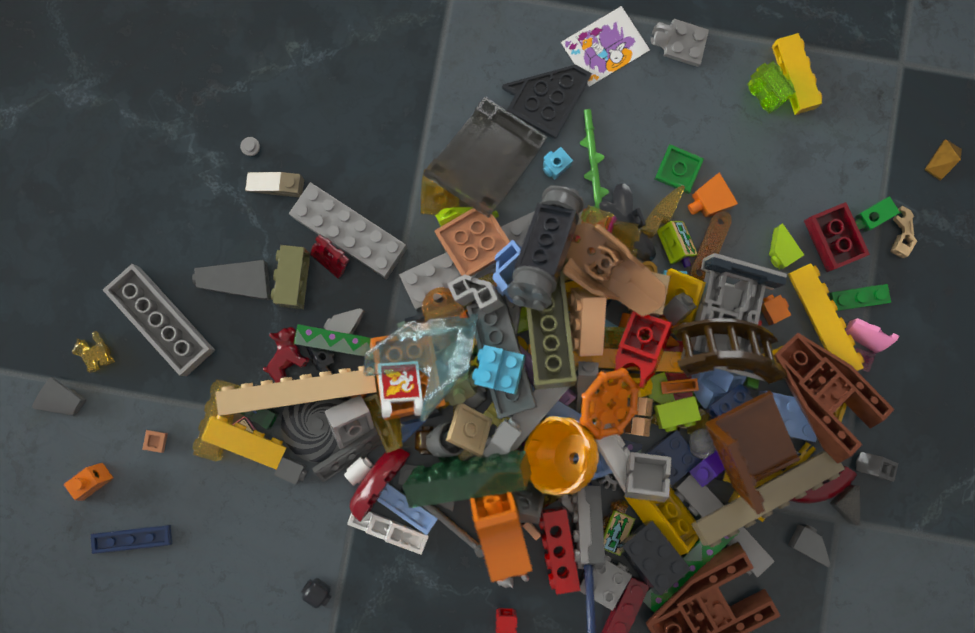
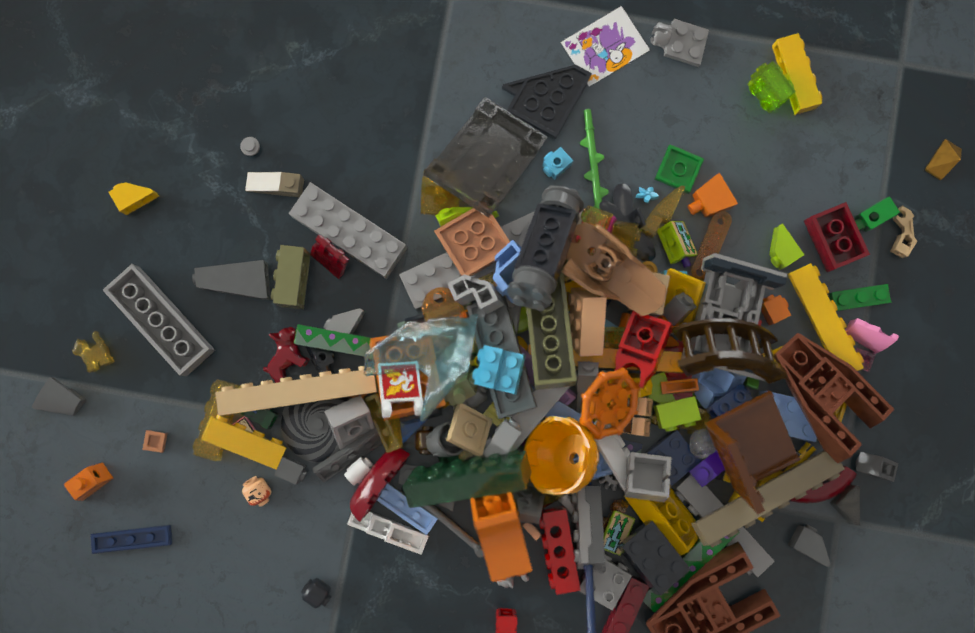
(131, 197): none -> yellow slope
(256, 491): none -> light nougat head
(647, 194): none -> medium azure plant

